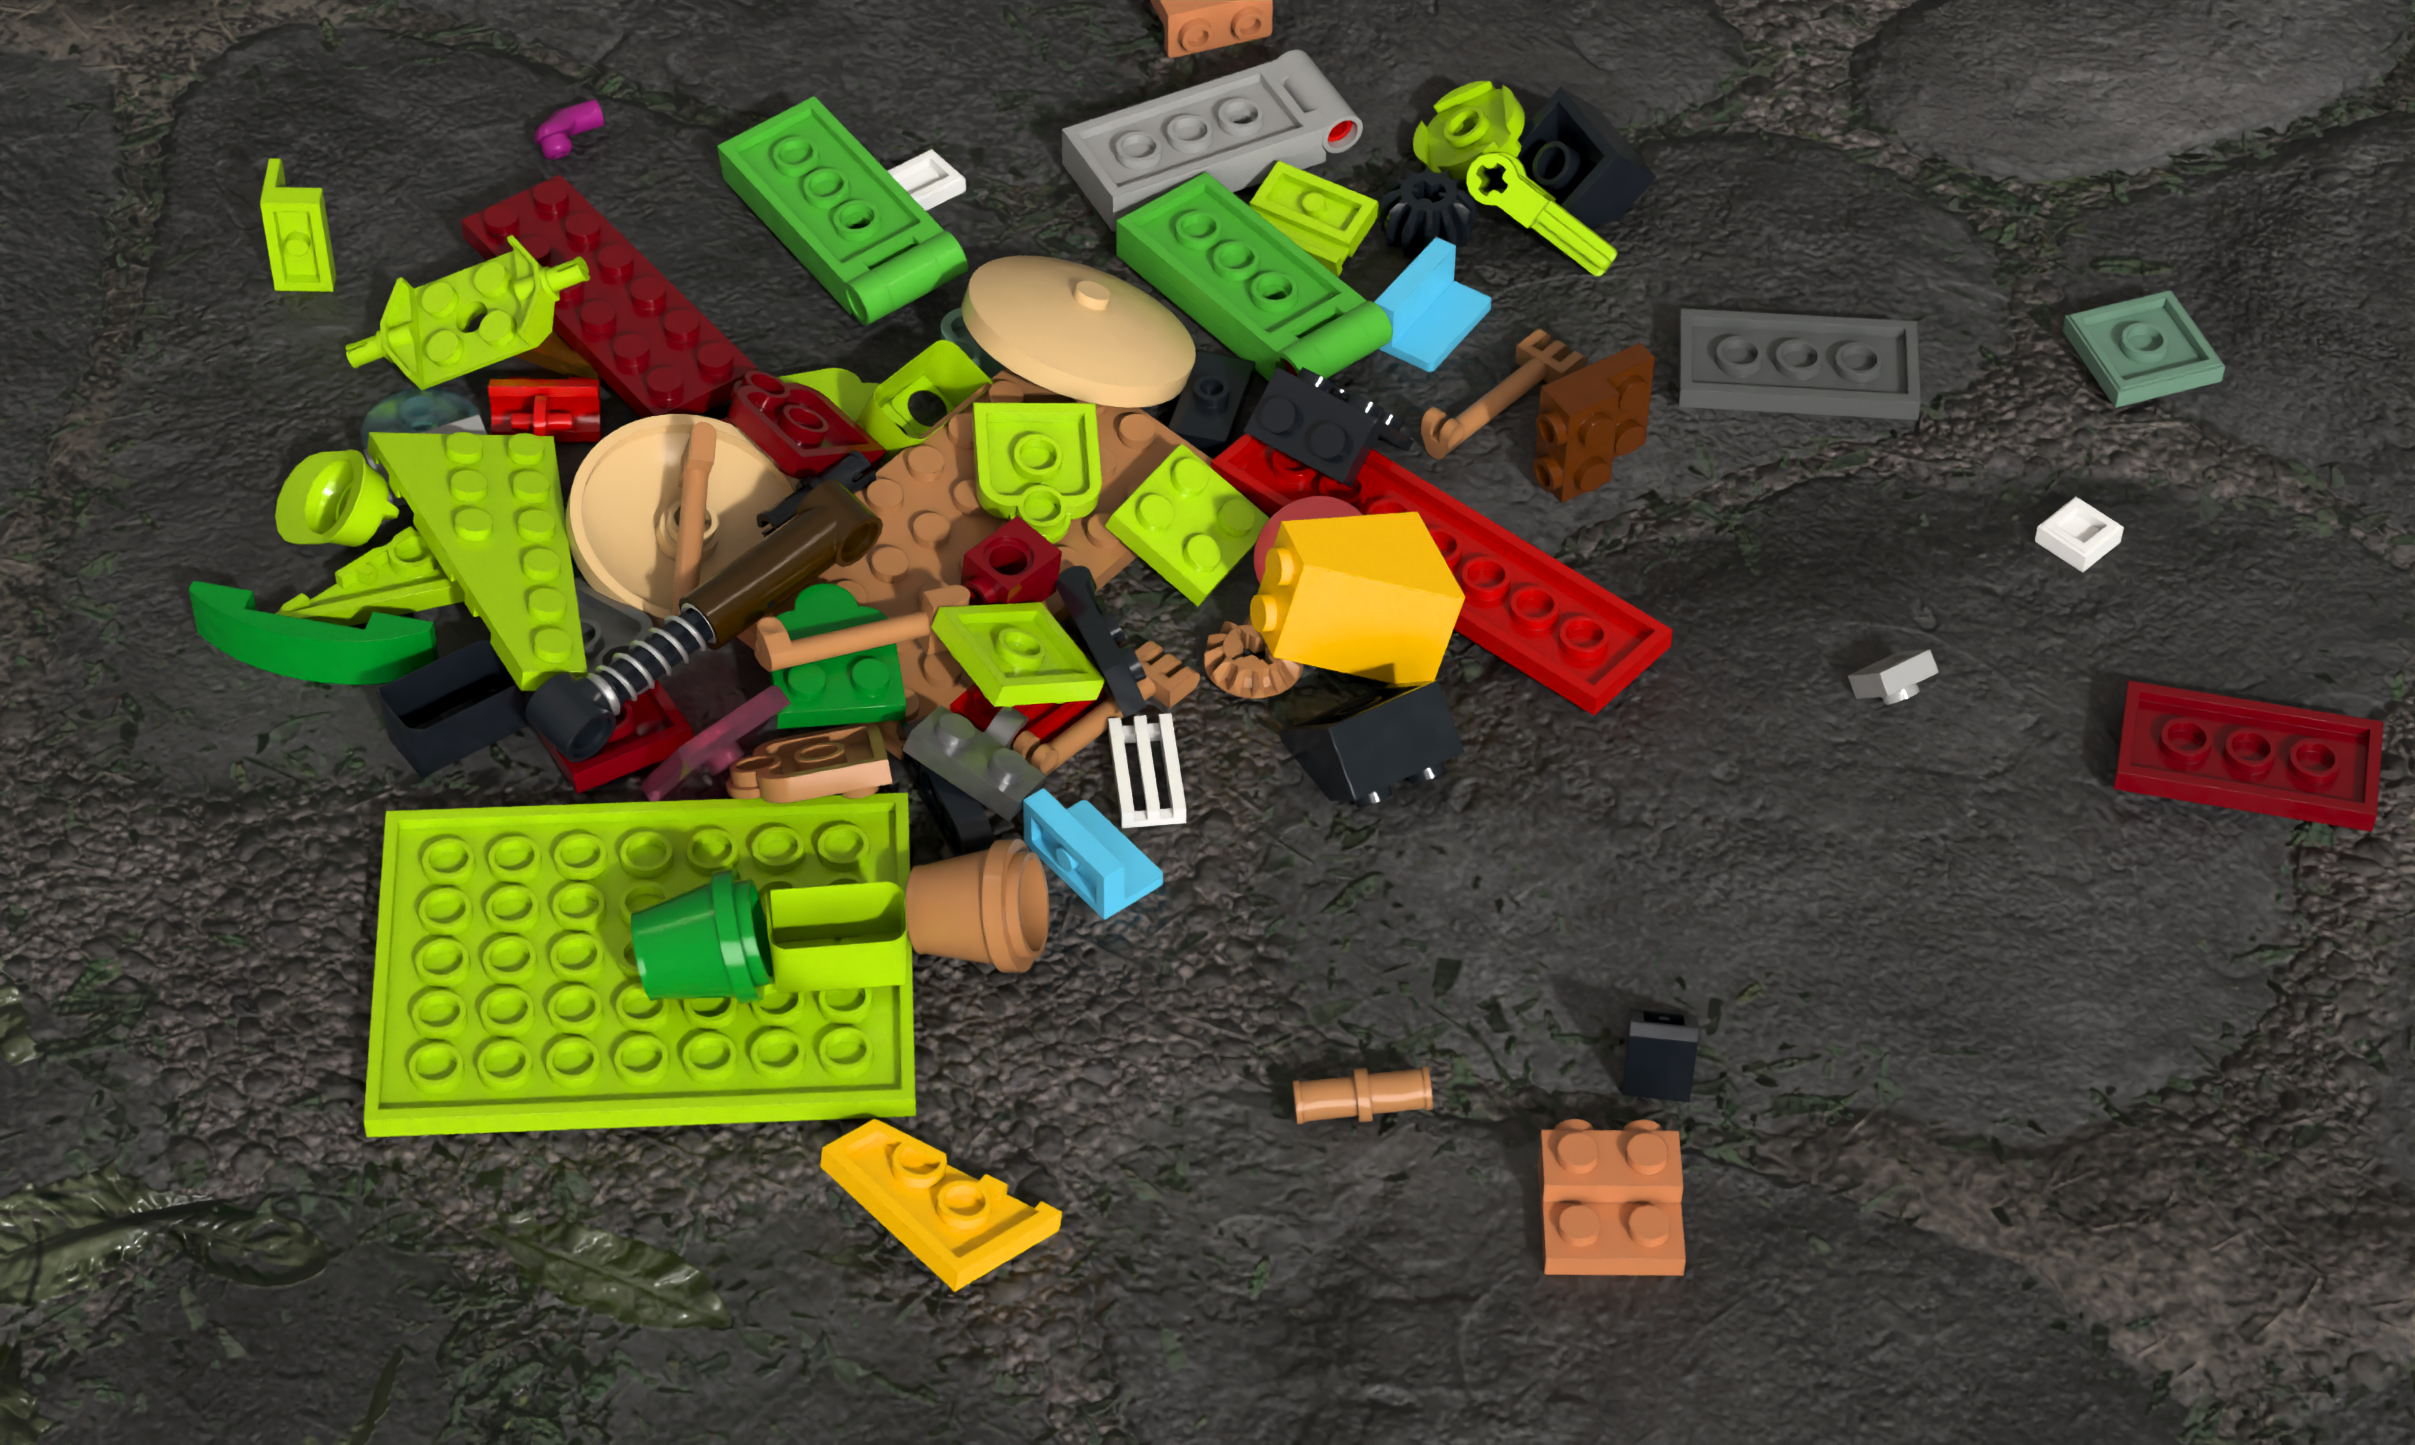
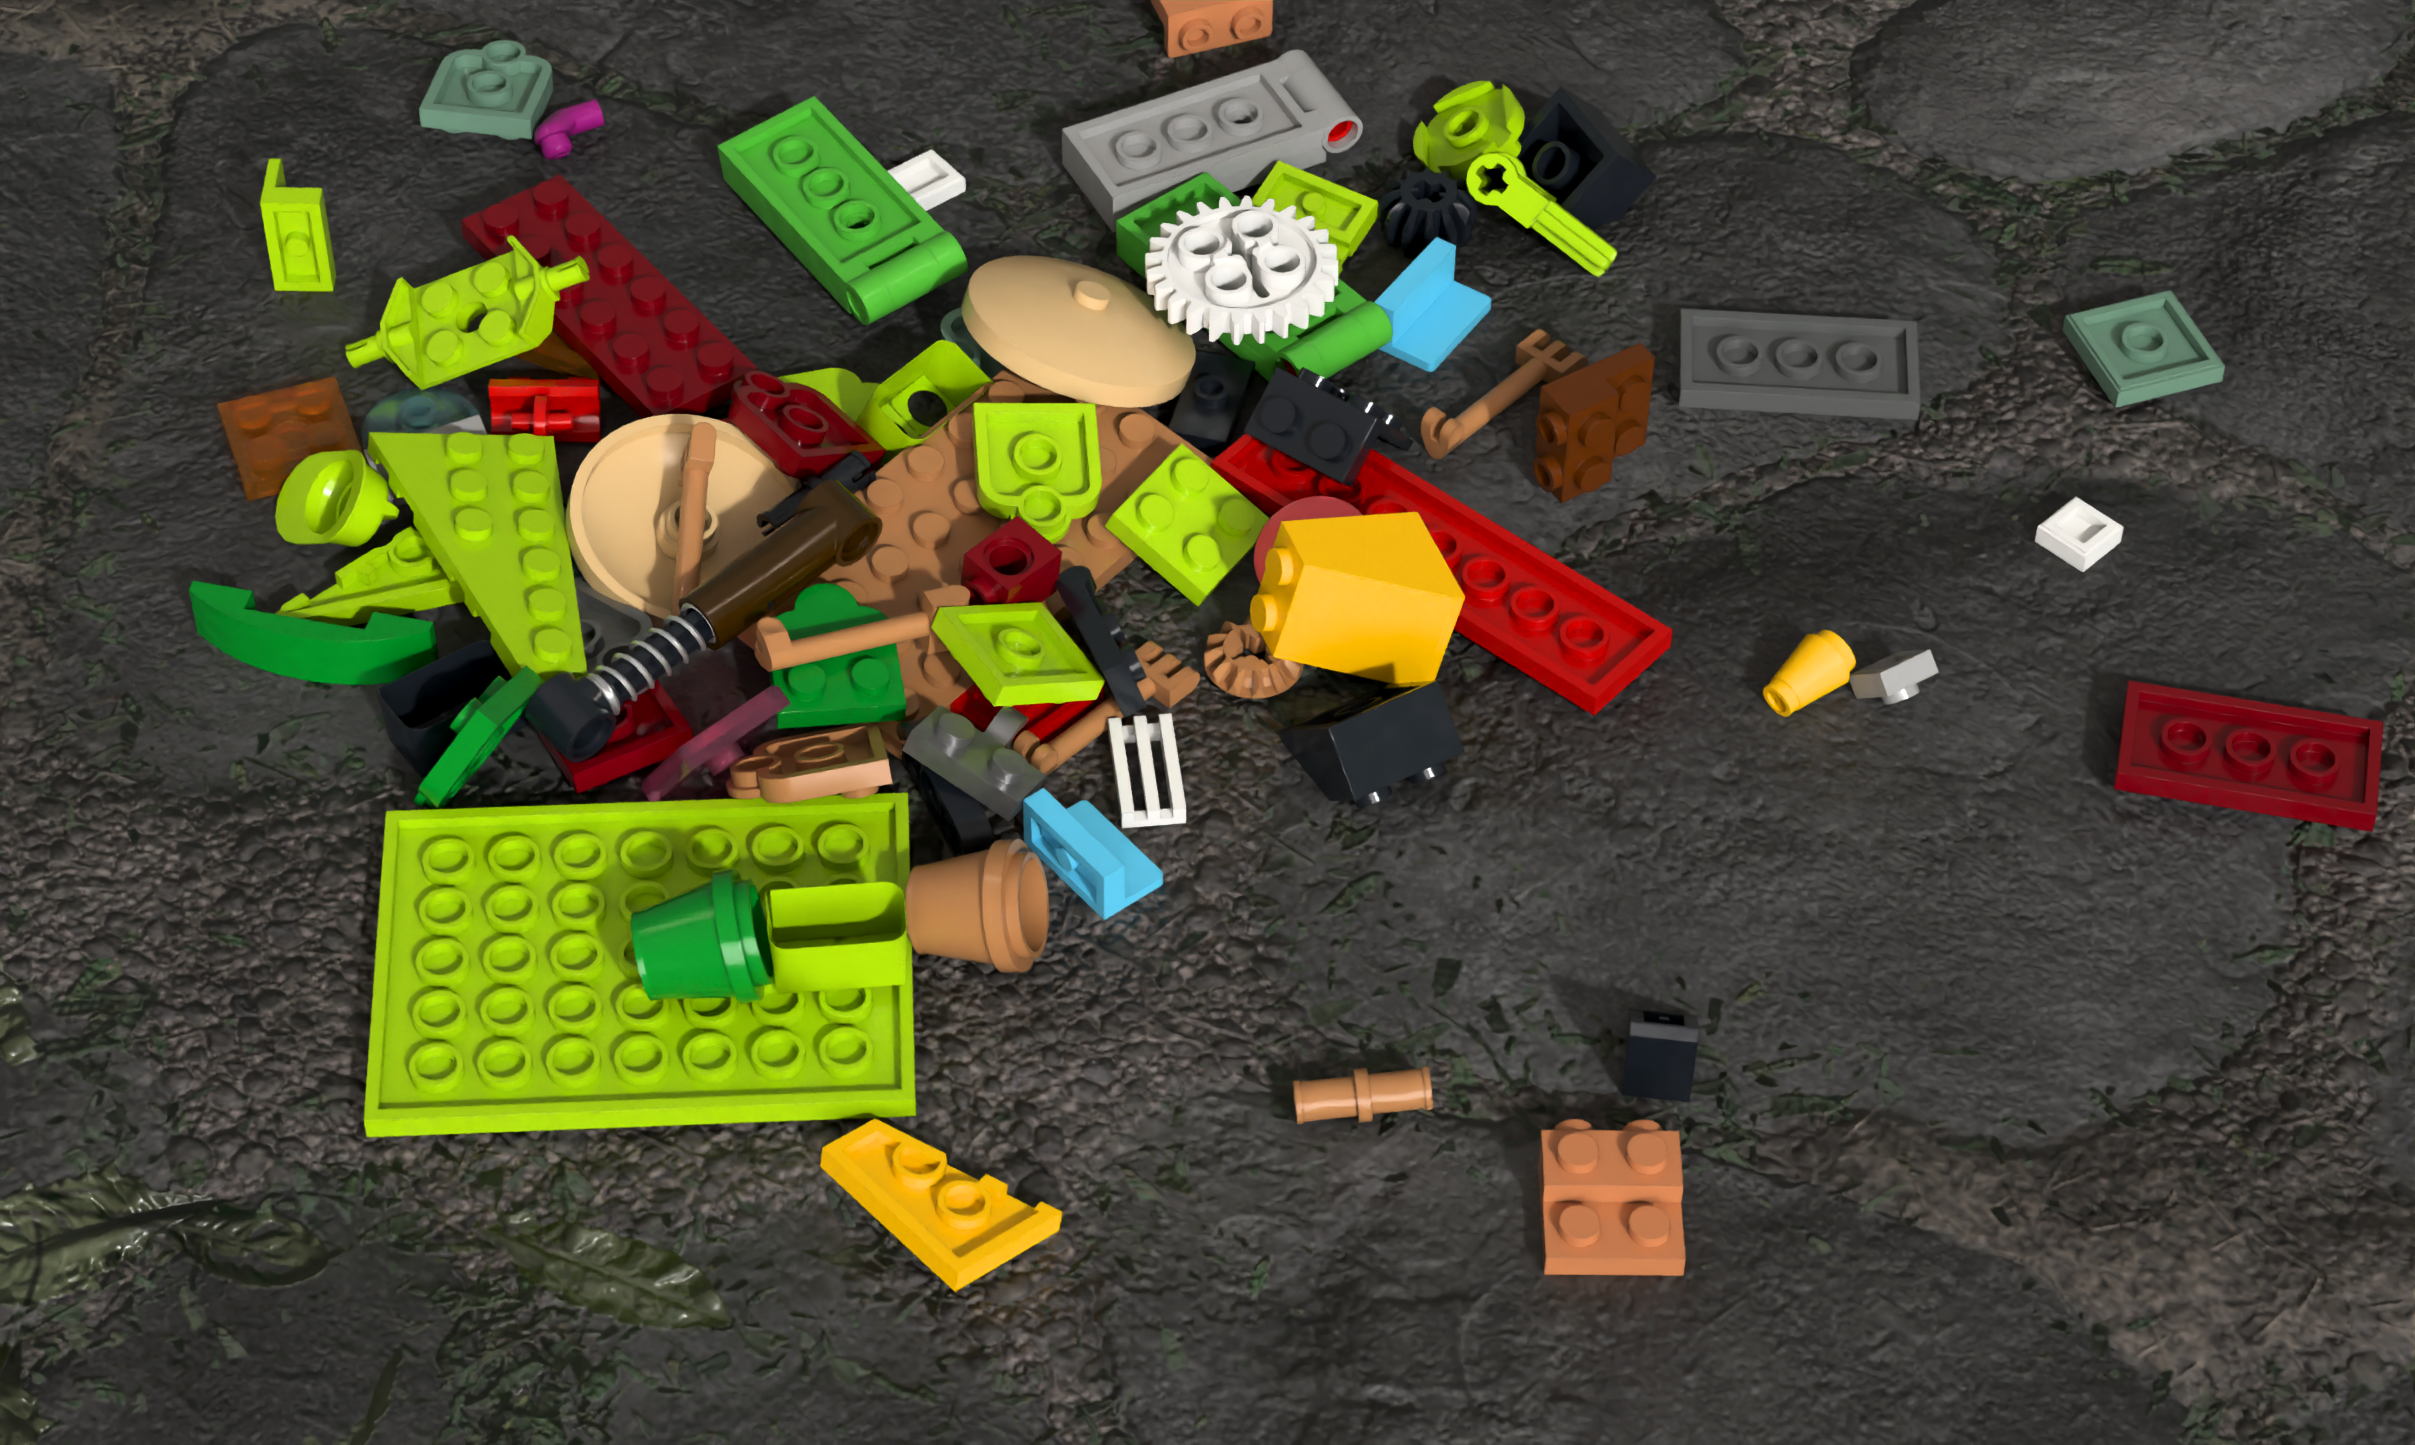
(281, 429): none -> clear orange plate
(479, 731): none -> green plate
(489, 92): none -> sand green plate
(1241, 270): none -> white gear
(1811, 671): none -> yellow cone

